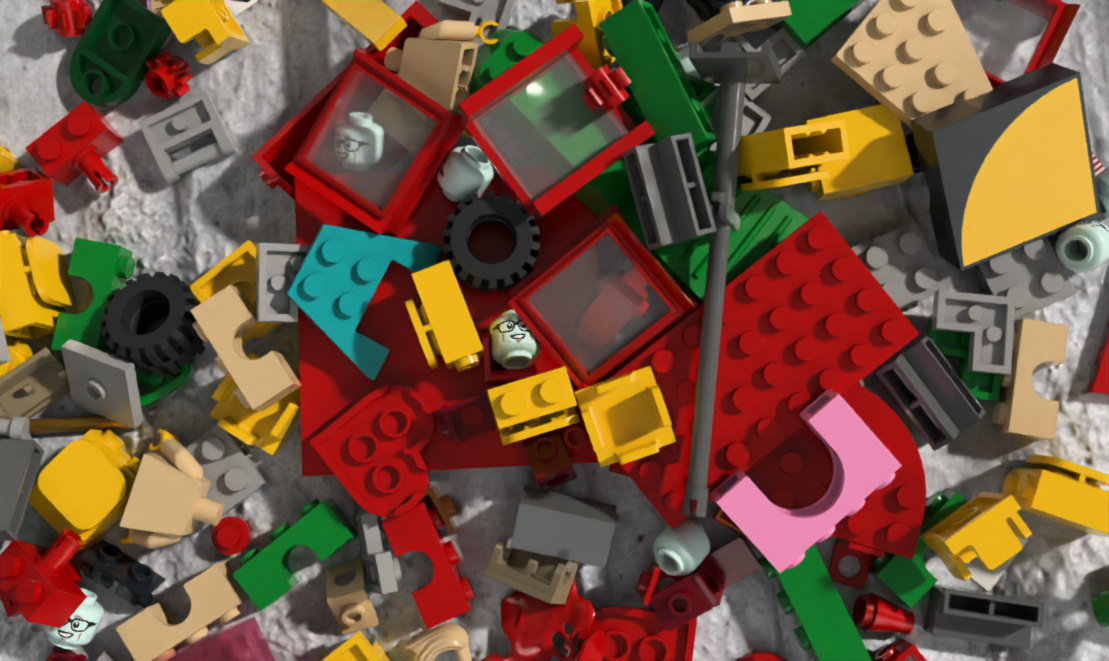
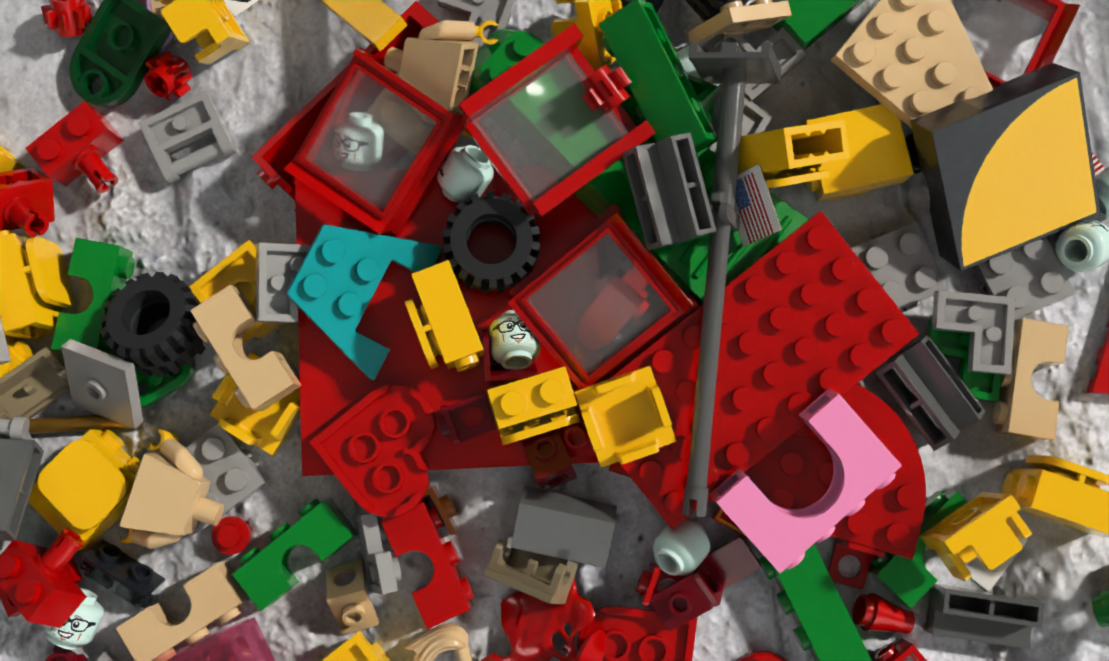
(754, 207): none -> sticker

